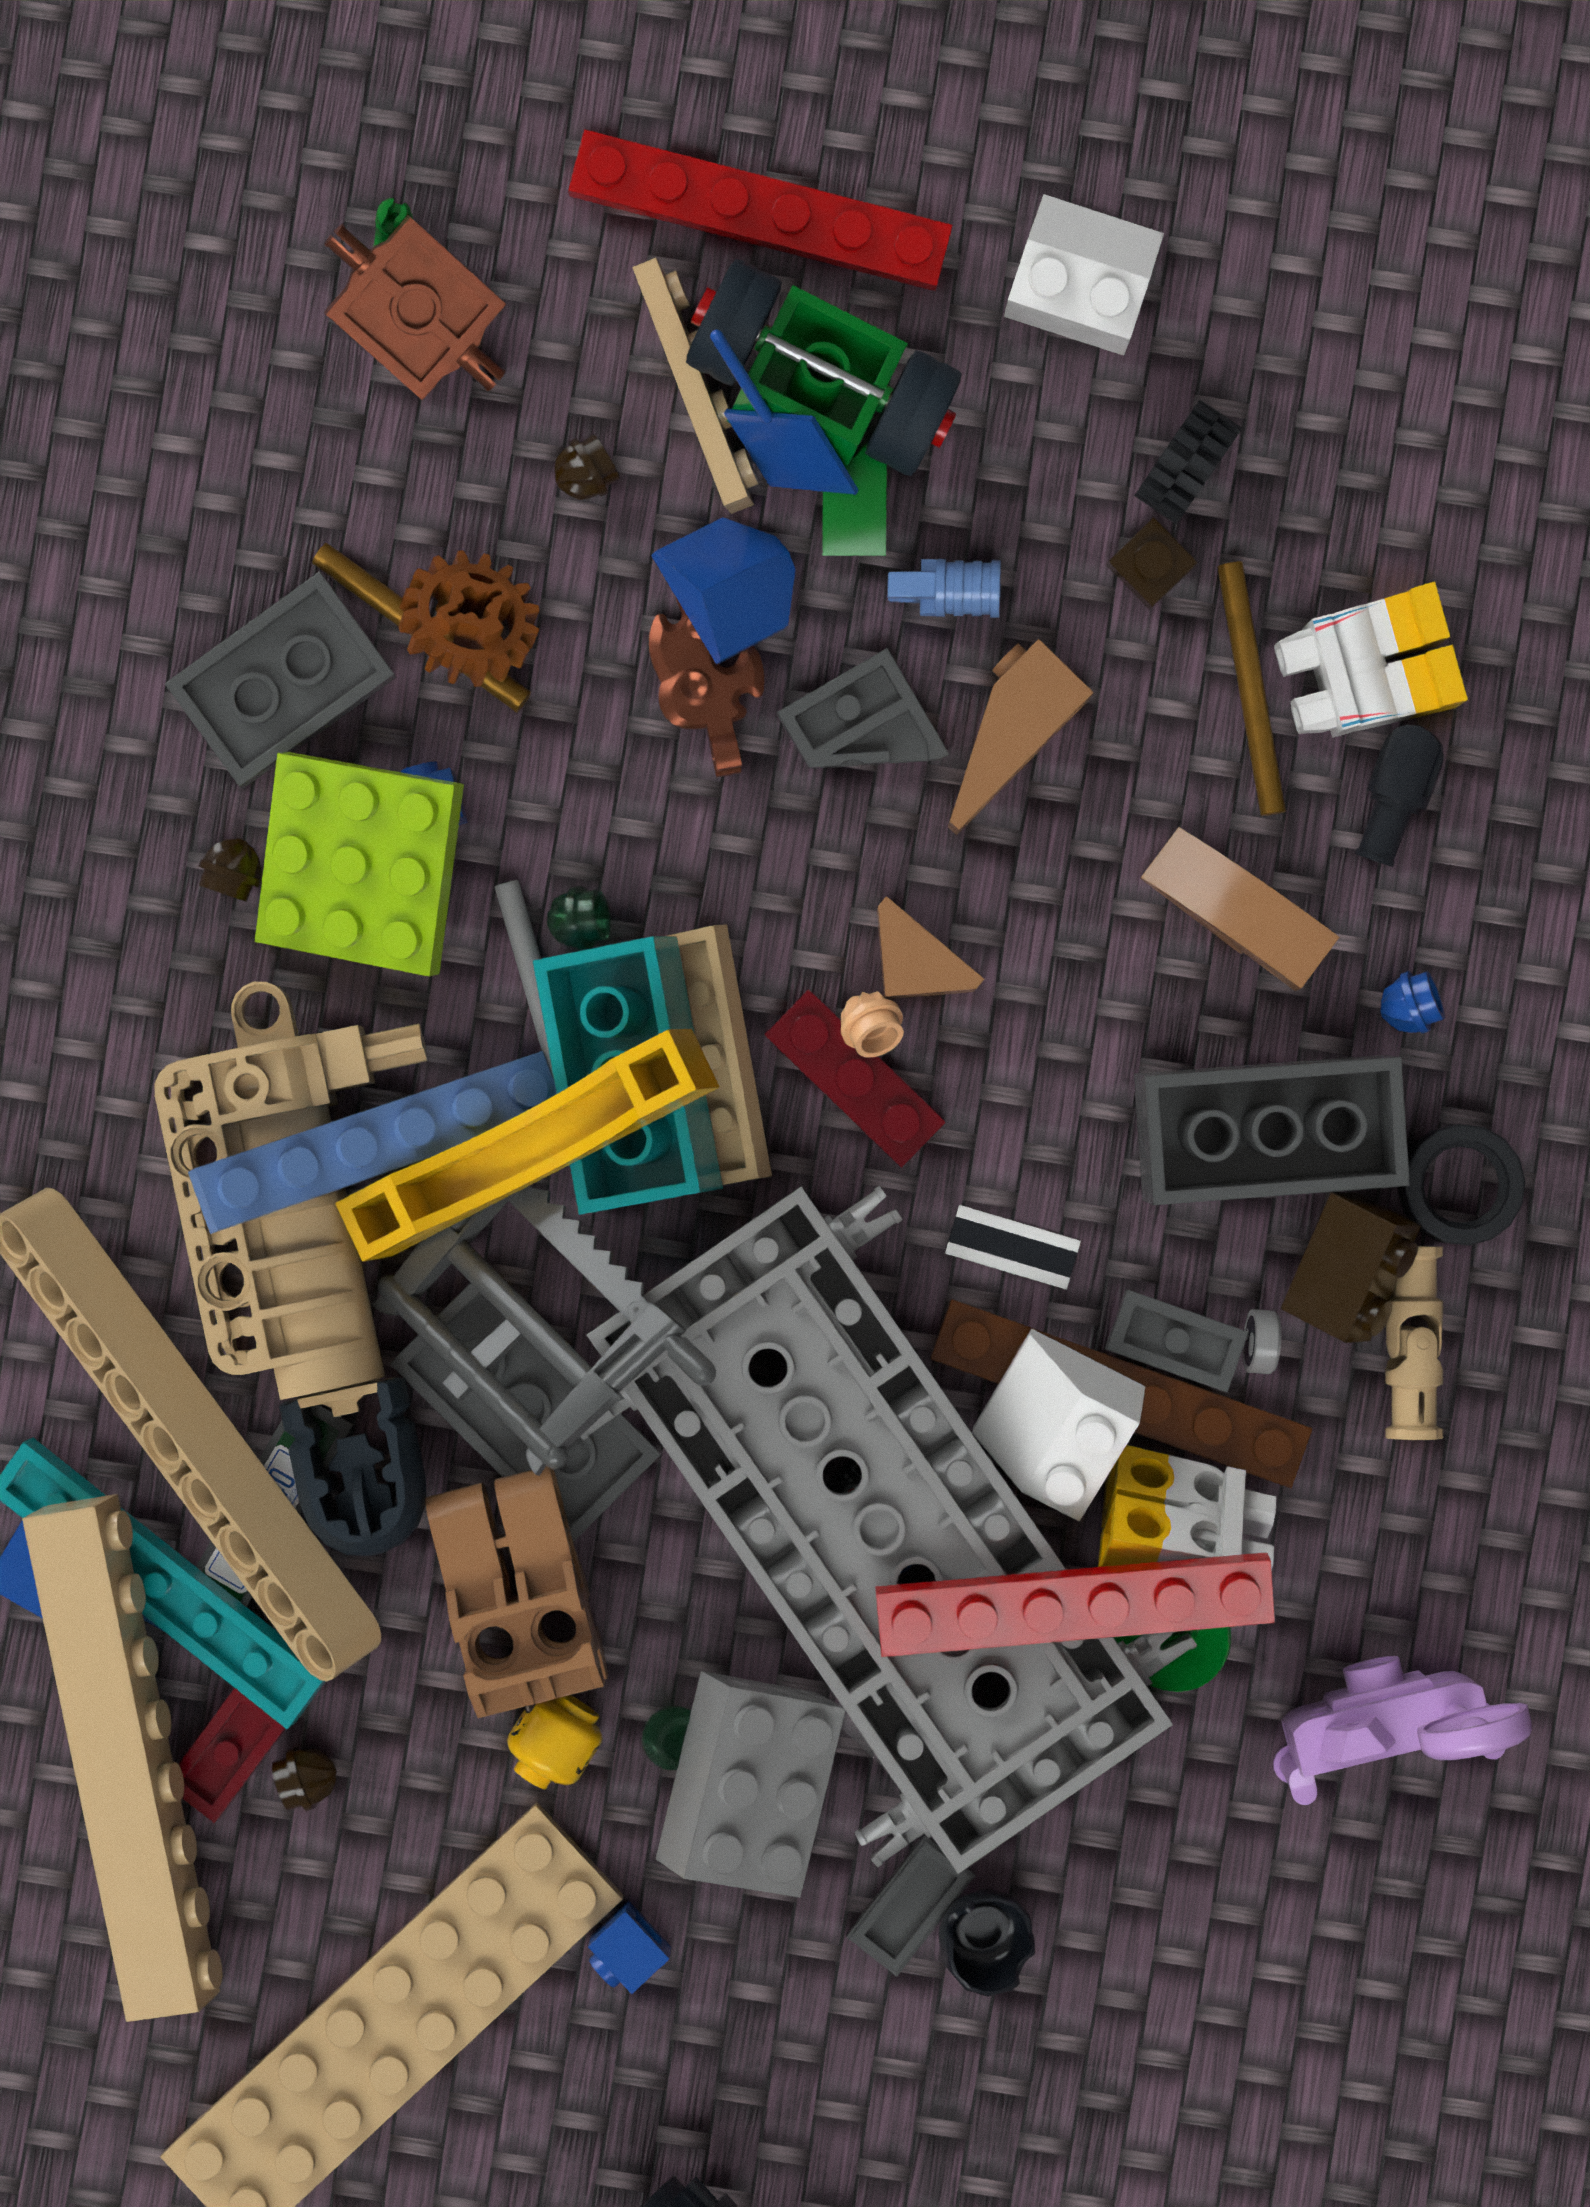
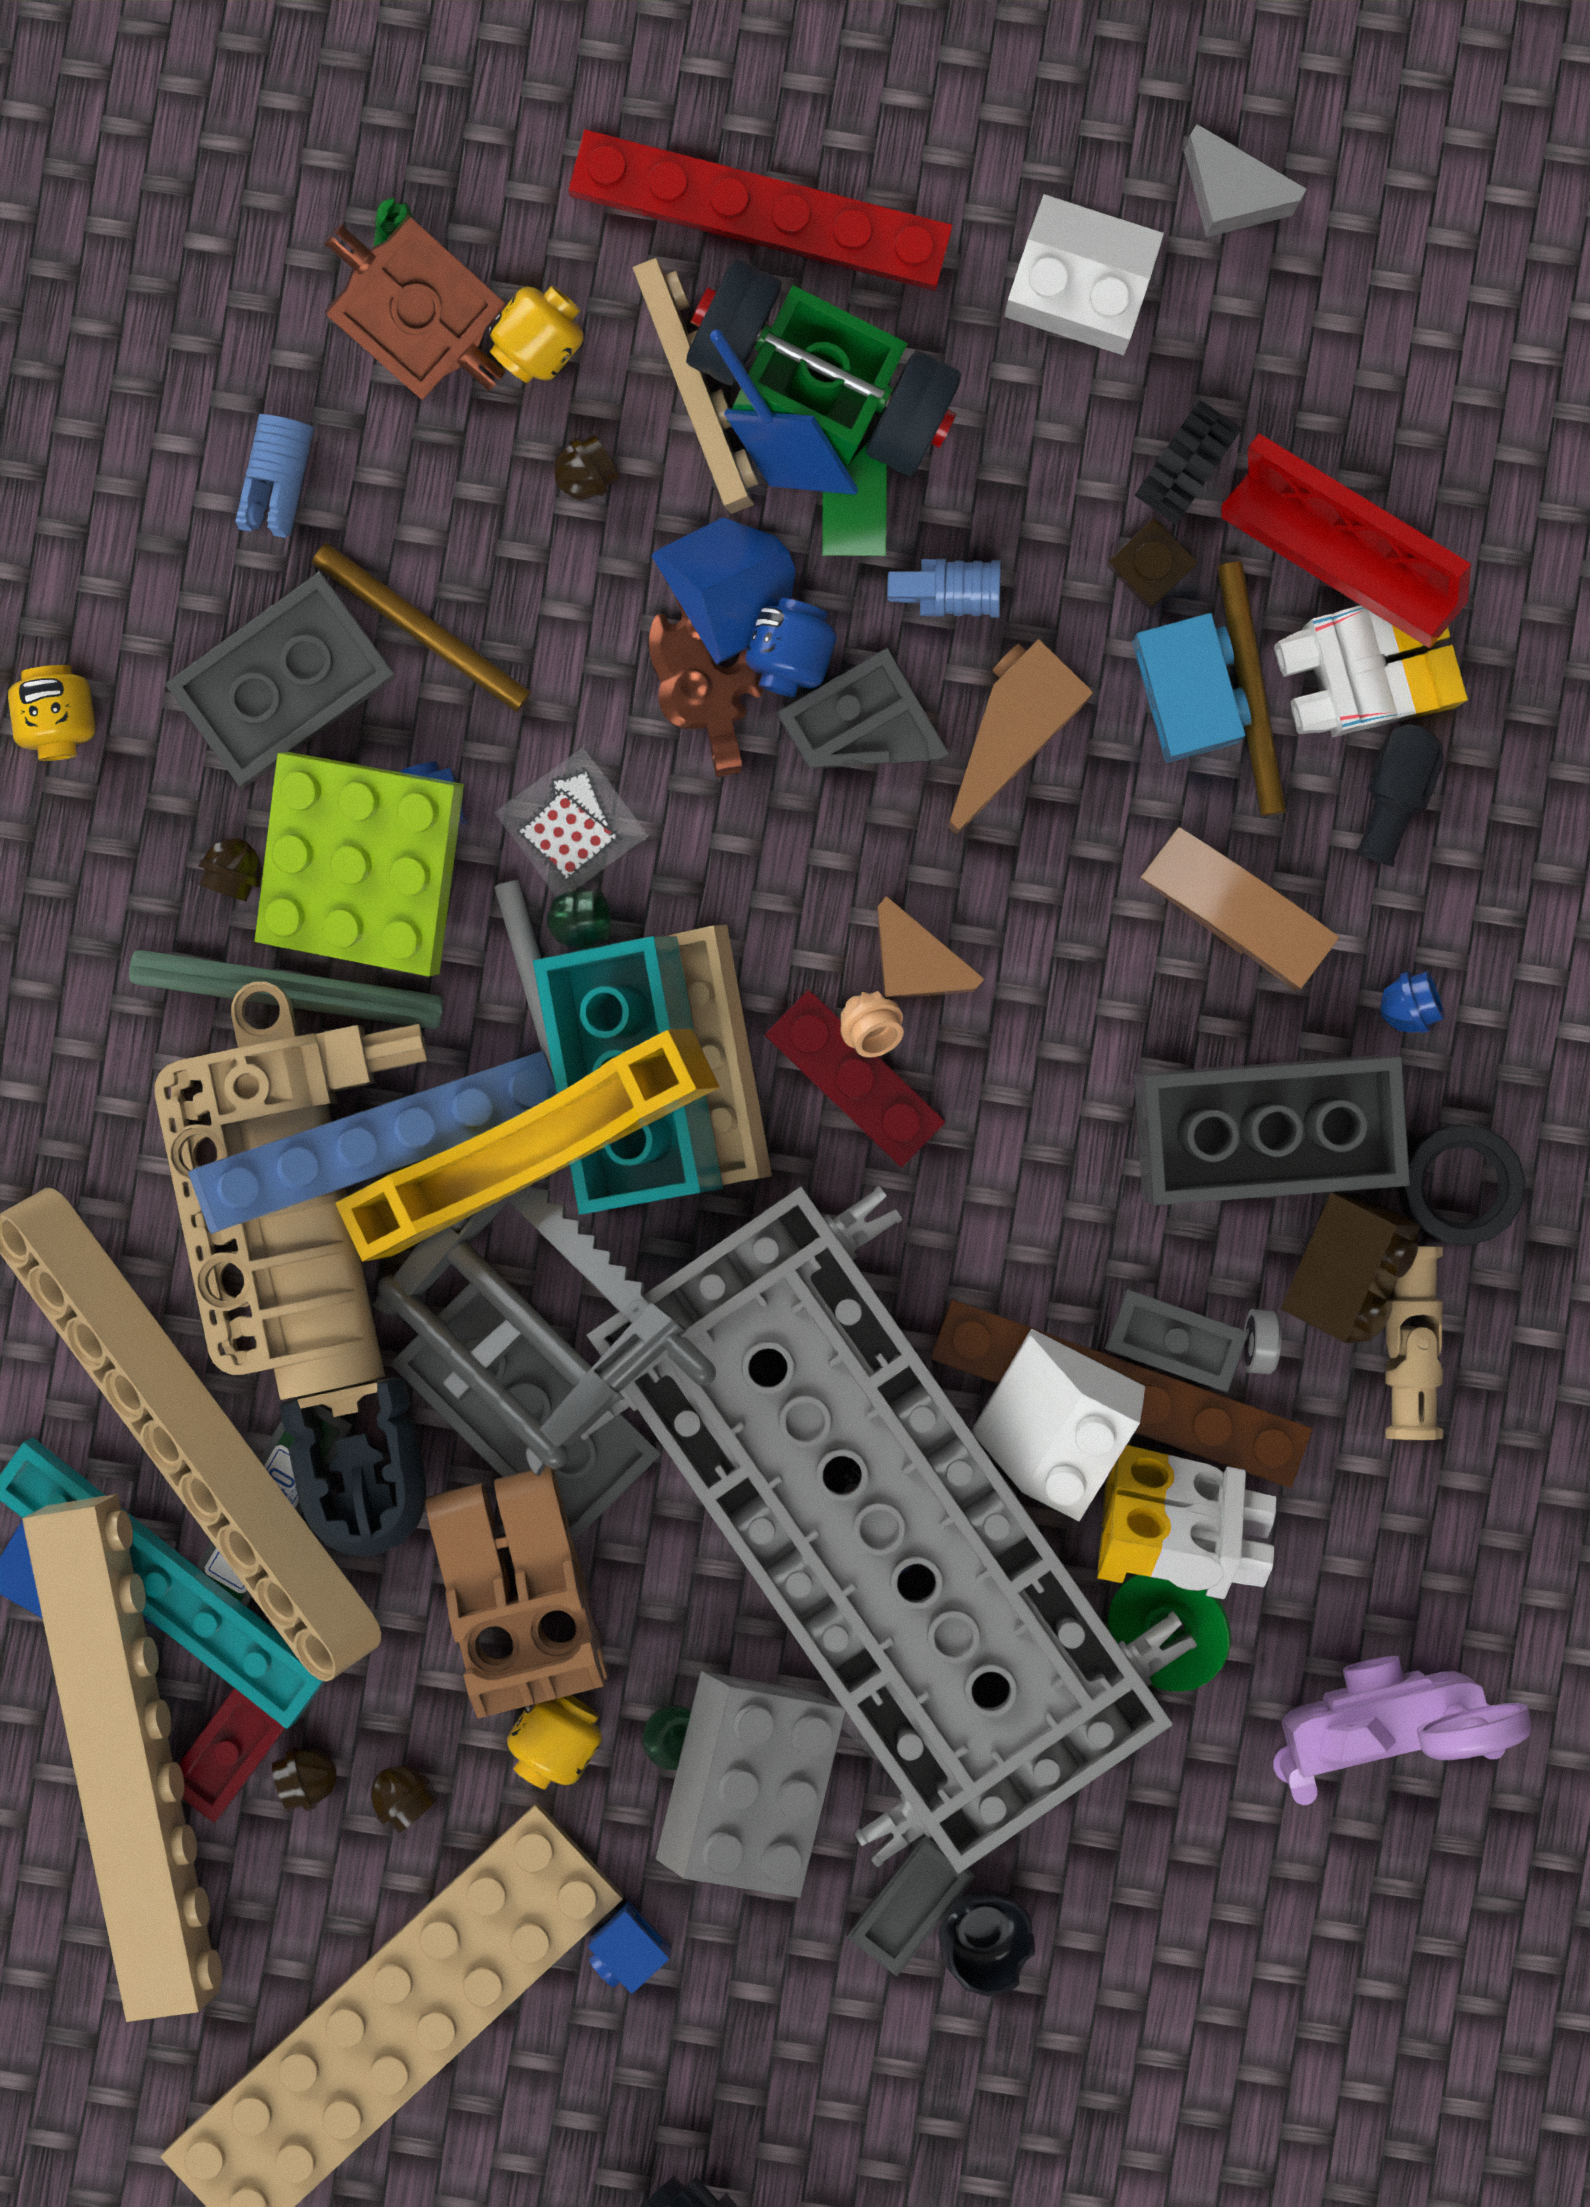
(51, 711): none -> yellow head
(278, 462): none -> medium blue hinge
(304, 991): none -> sand green axle
(401, 1796): none -> dark brown plate
(468, 618): dark orange gear -> none
(536, 333): none -> yellow head
(571, 823): none -> clear sticker
(791, 647): none -> blue head
(1012, 1247): sticker -> none
(1075, 1604): plate -> none
(1191, 687): none -> dark azure brick
(1235, 187): none -> light grey slope
(1348, 542): none -> red fence

